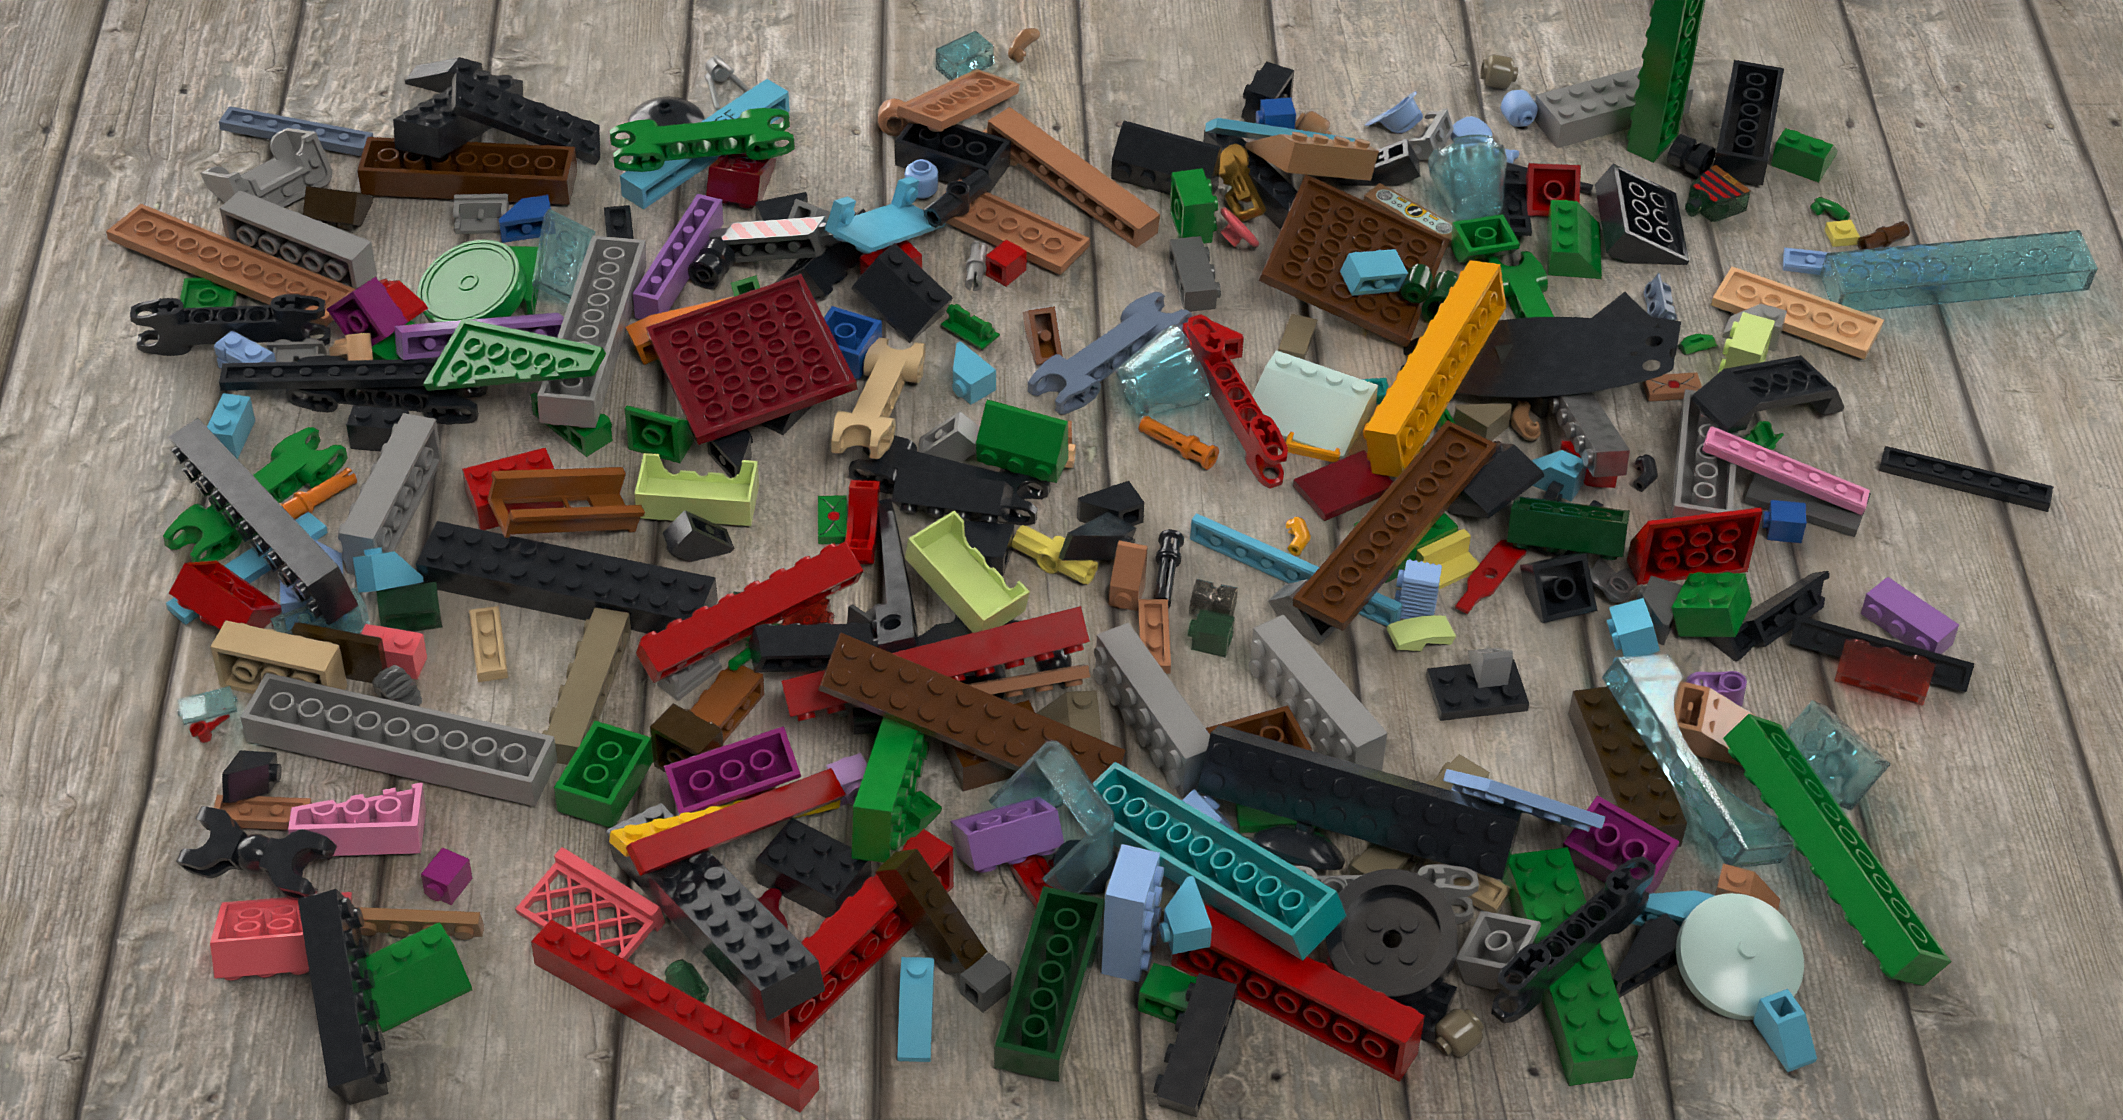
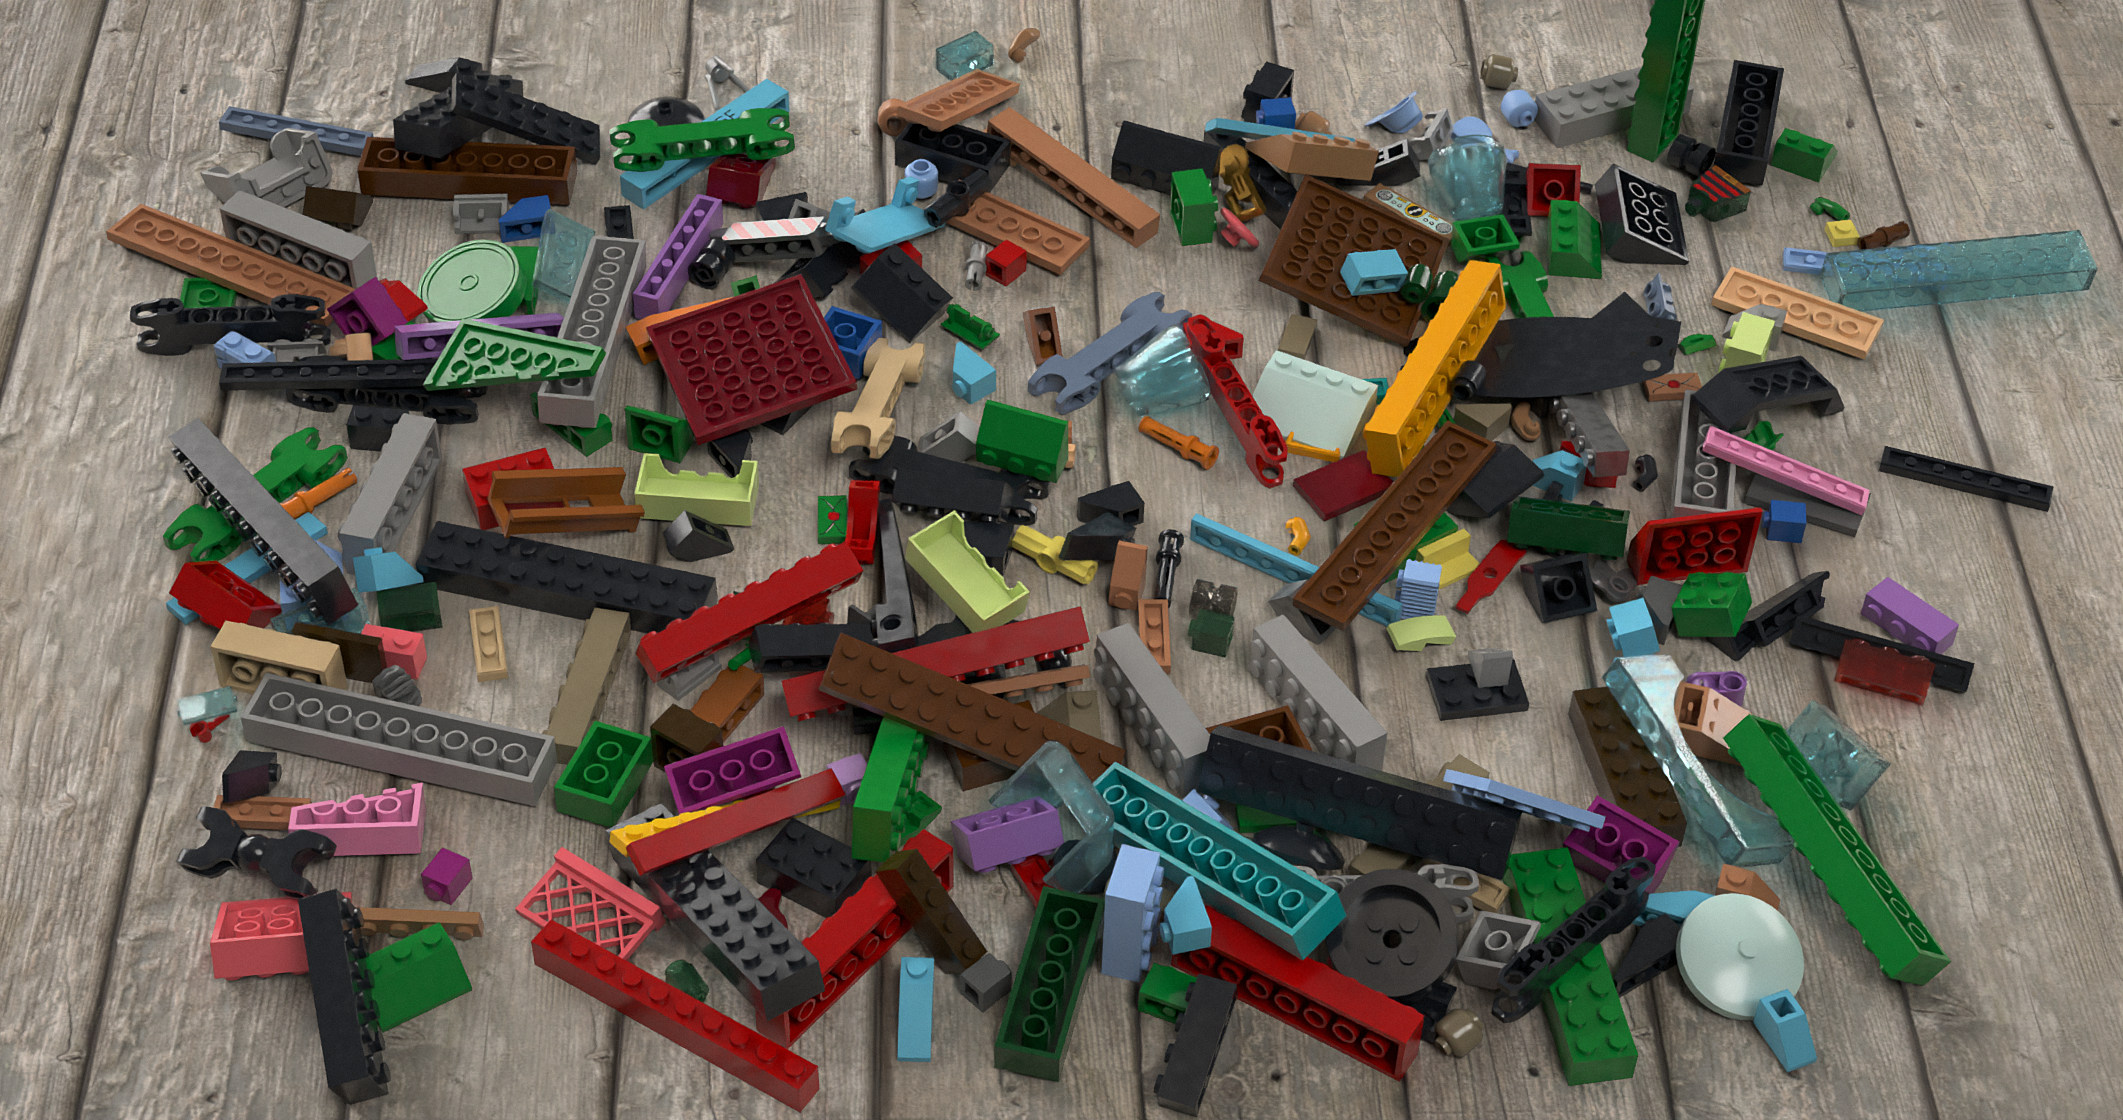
(232, 421): medium azure brick -> none
(1194, 274): dark grey brick -> none
(1468, 380): none -> black brick

